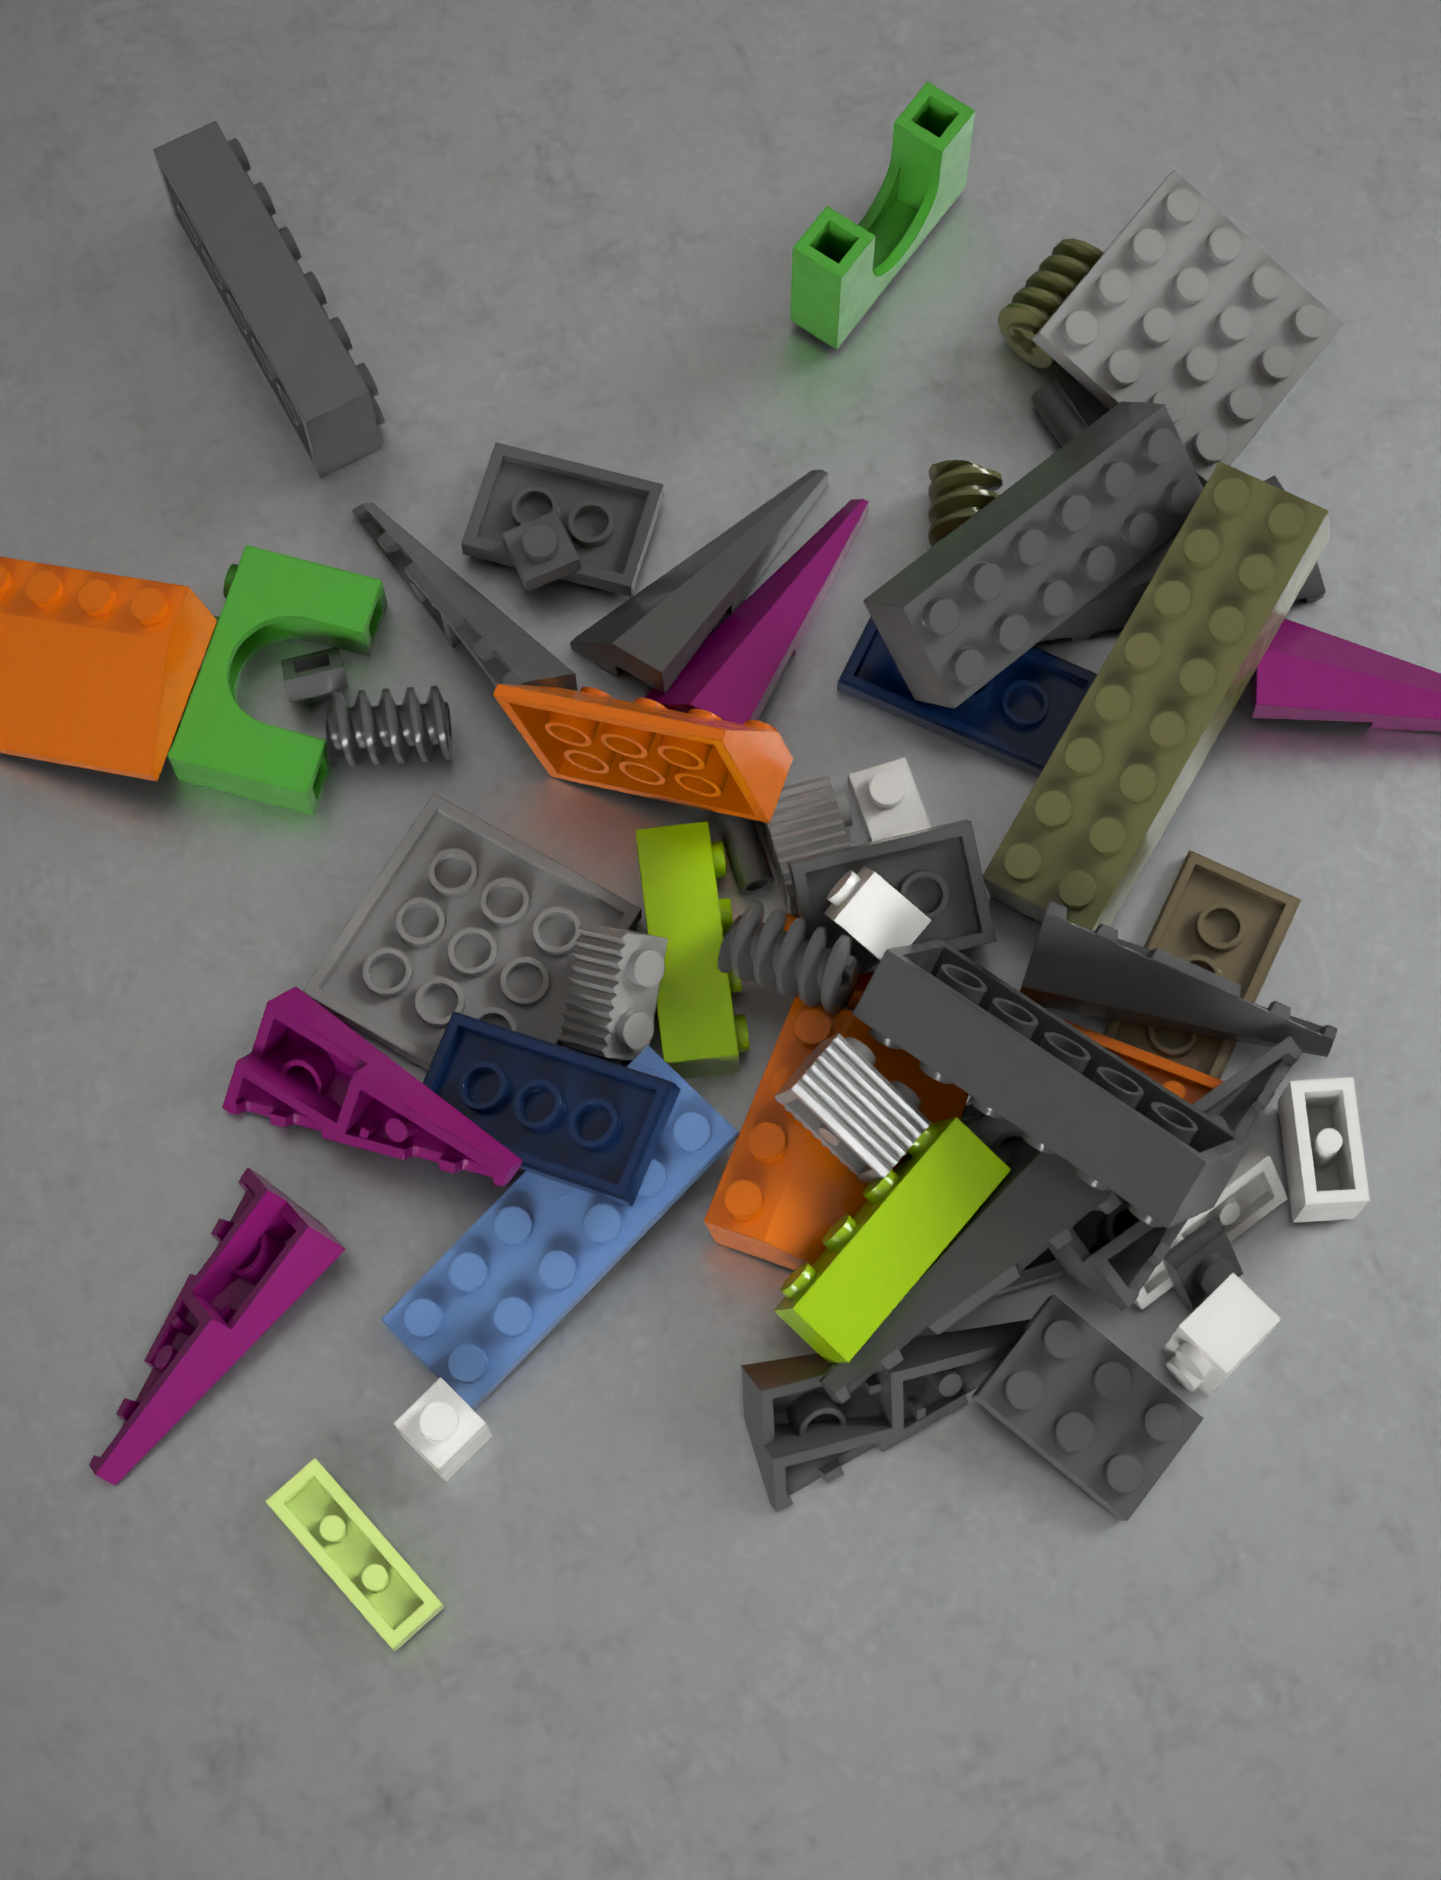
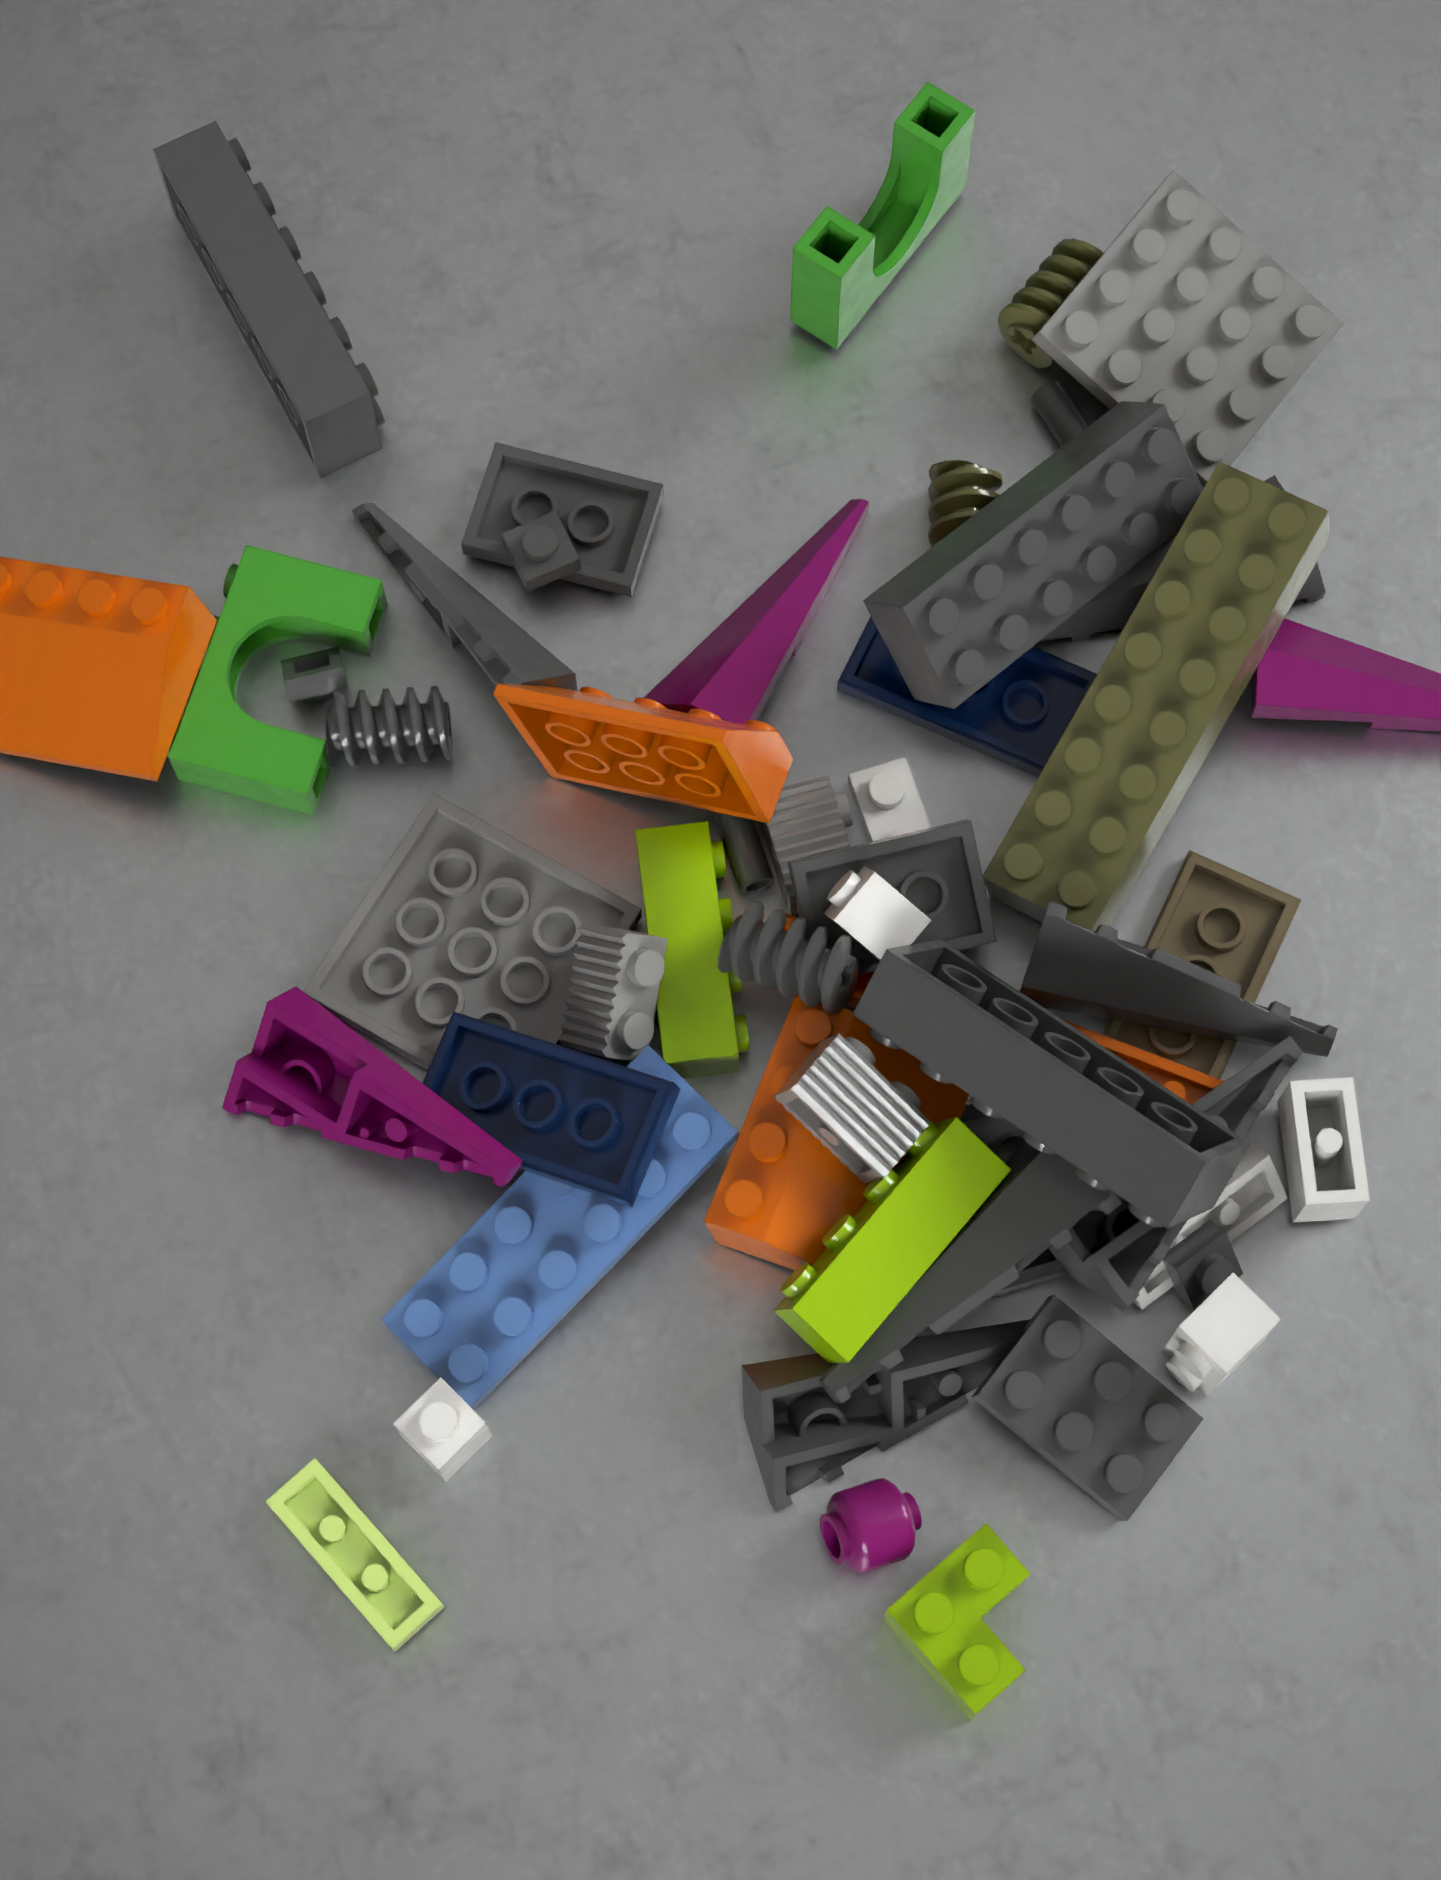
(253, 1276): magenta wedge -> none
(672, 617): dark grey wedge -> none
(870, 1525): none -> magenta head
(945, 1623): none -> lime brick

